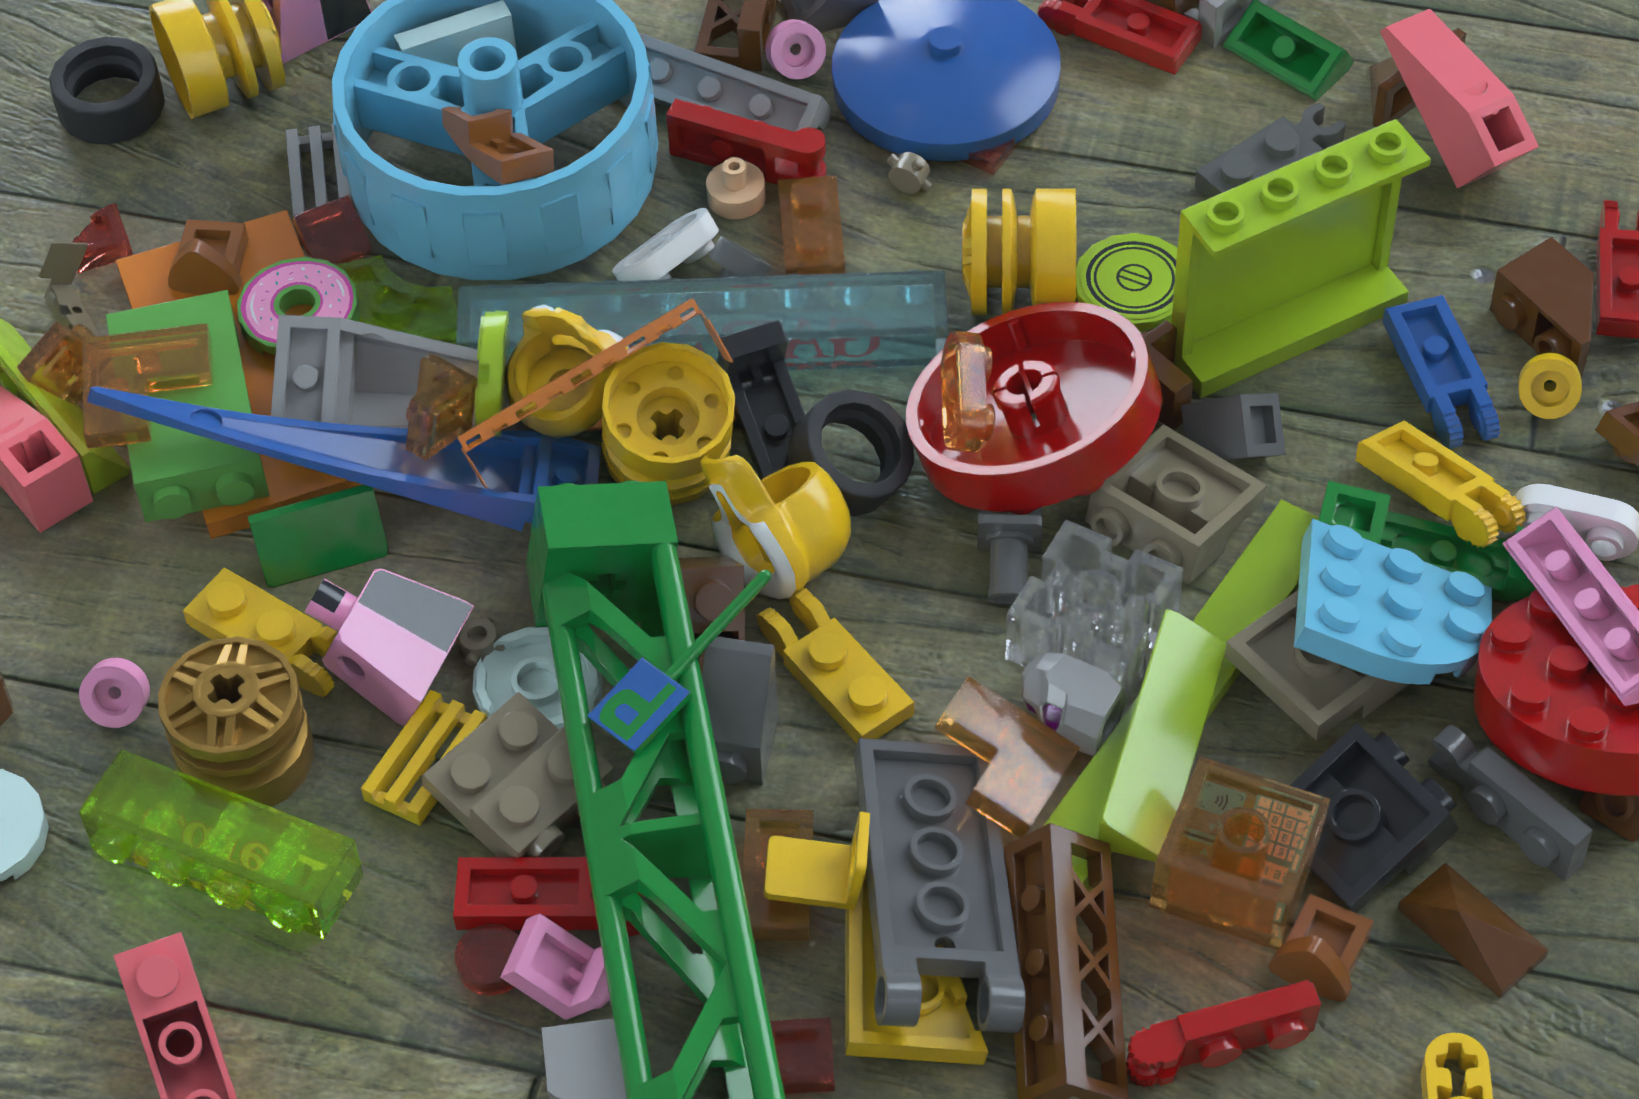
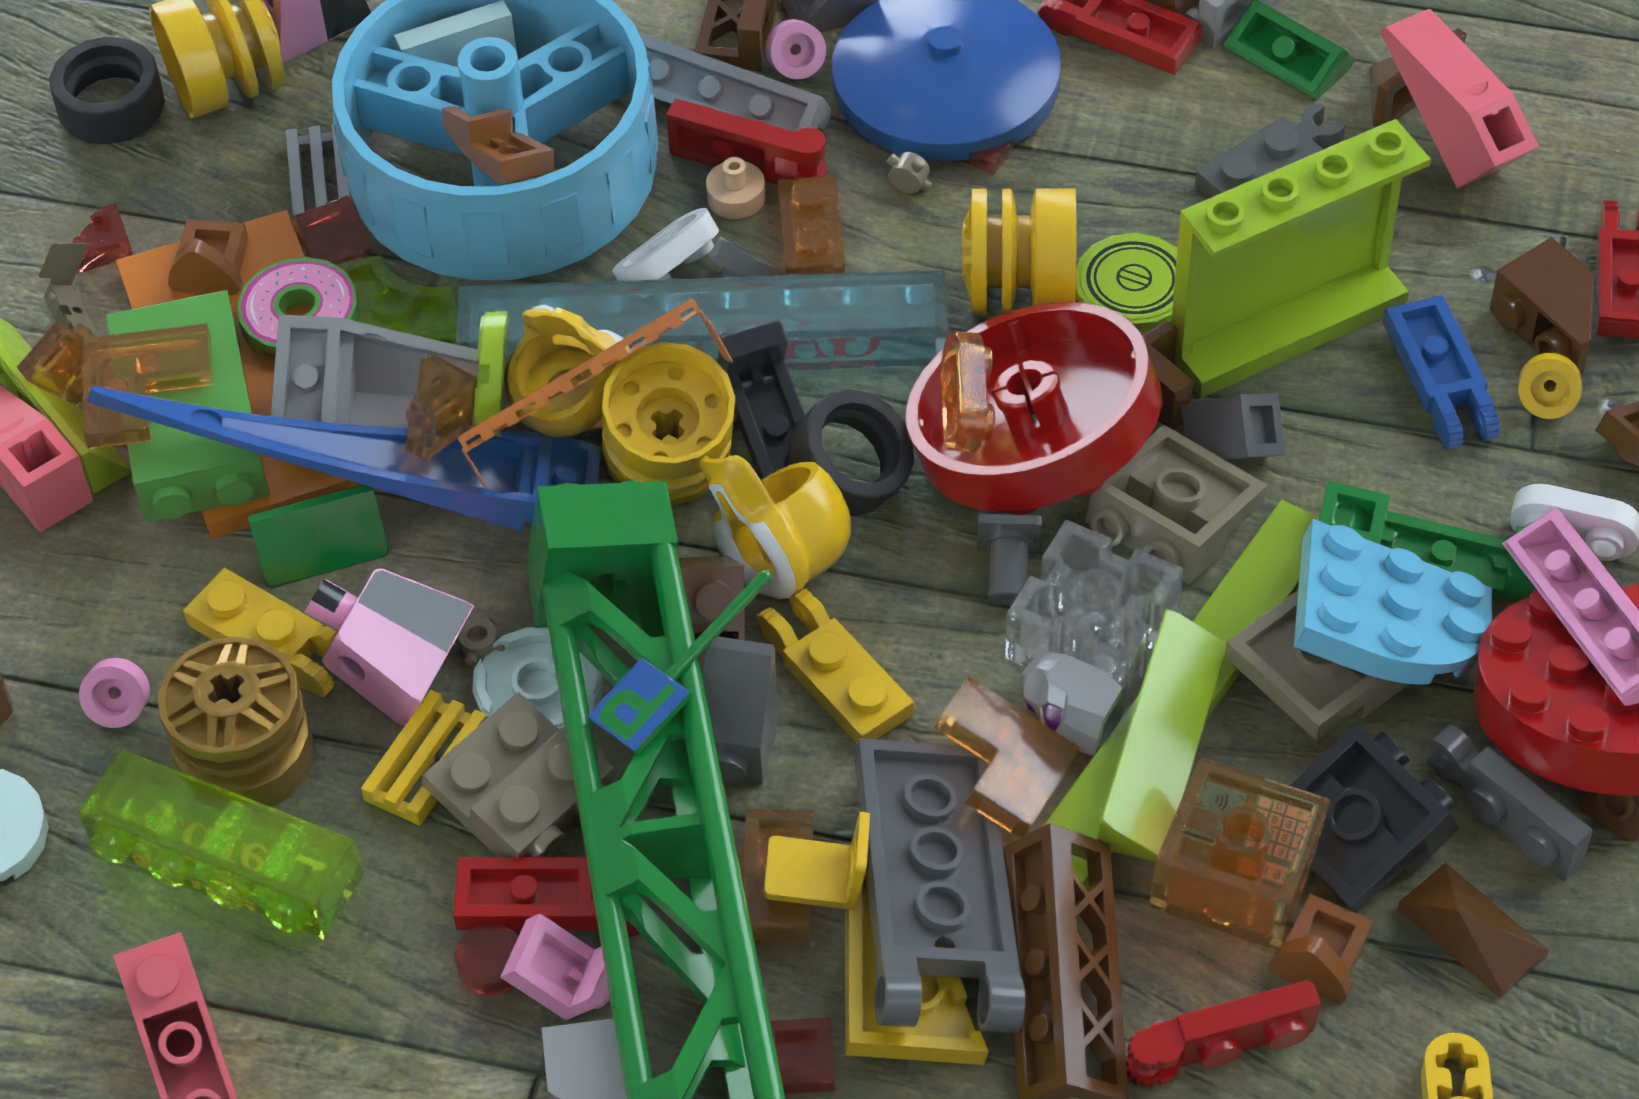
(1442, 482): yellow hinge -> none

